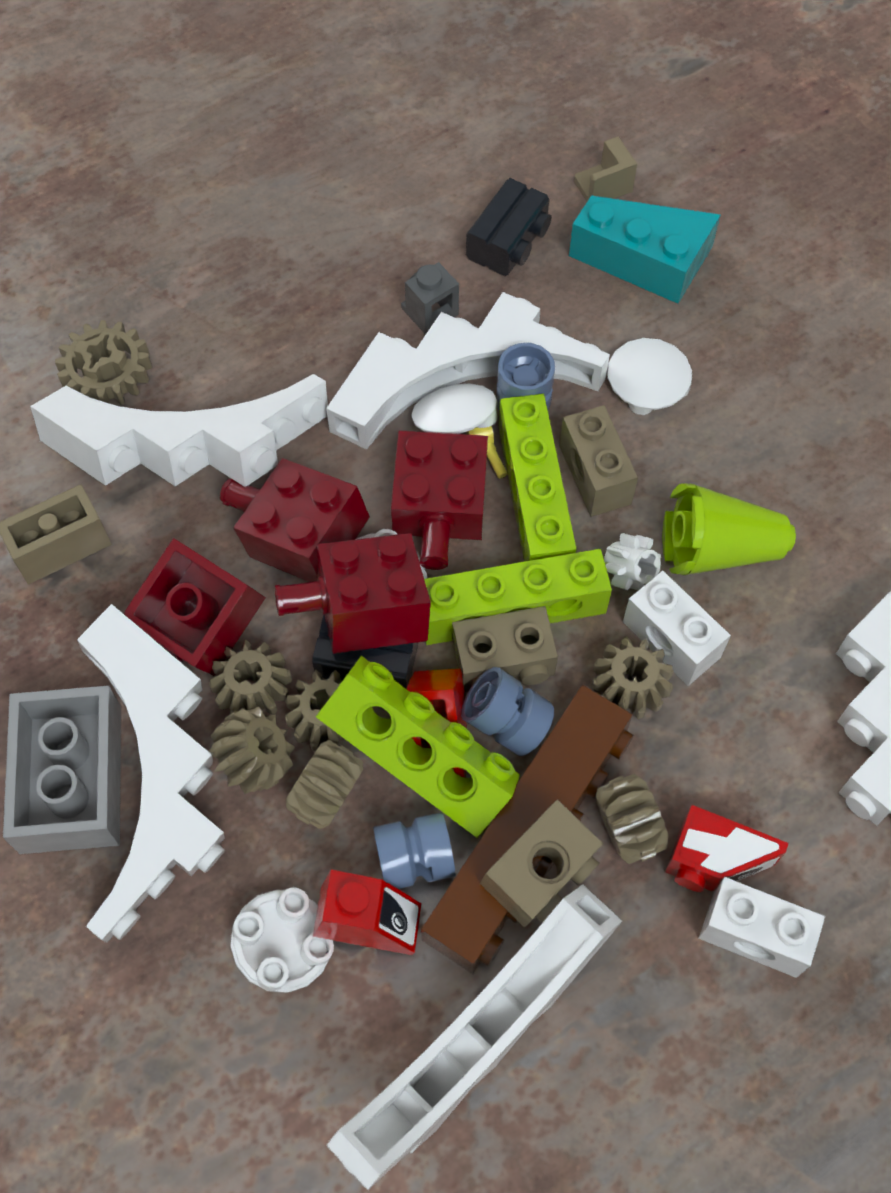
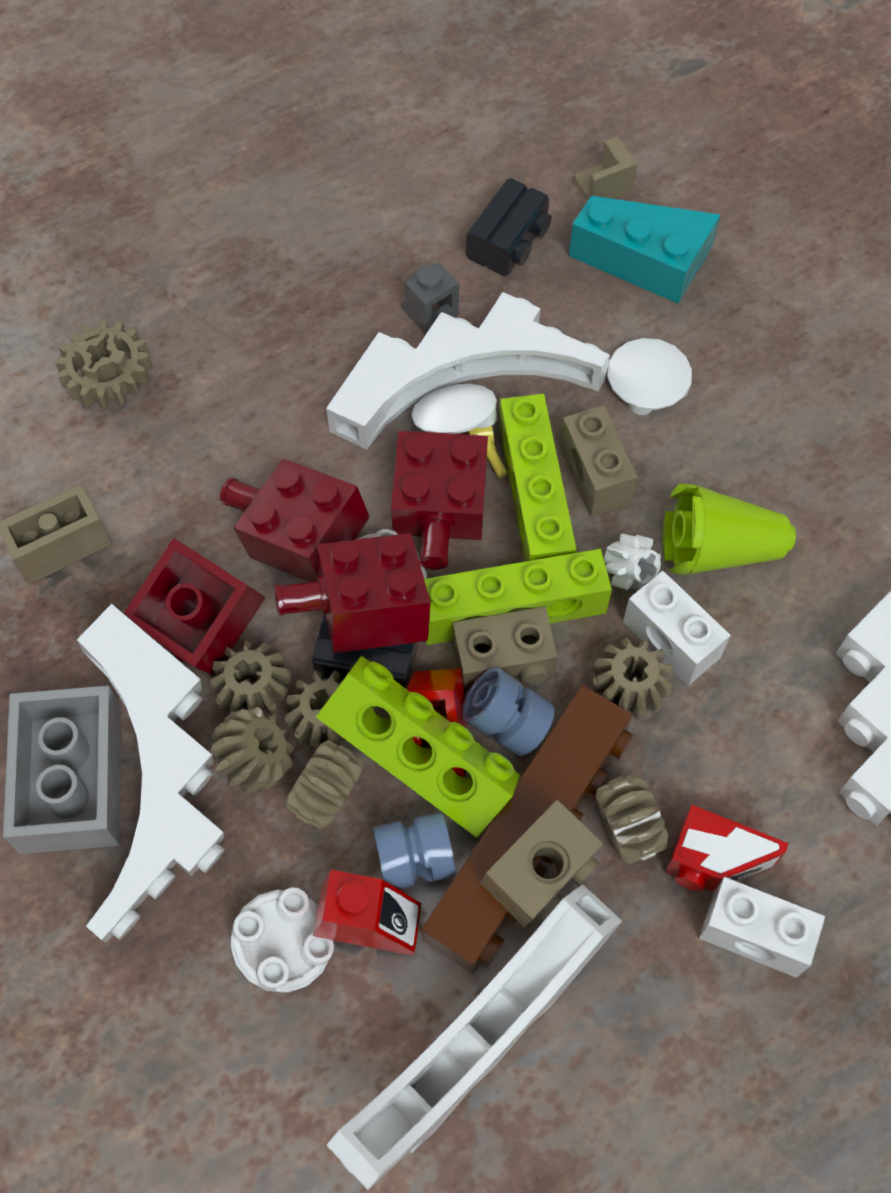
(176, 444): white arch -> none
(525, 371): sand blue wheel -> none

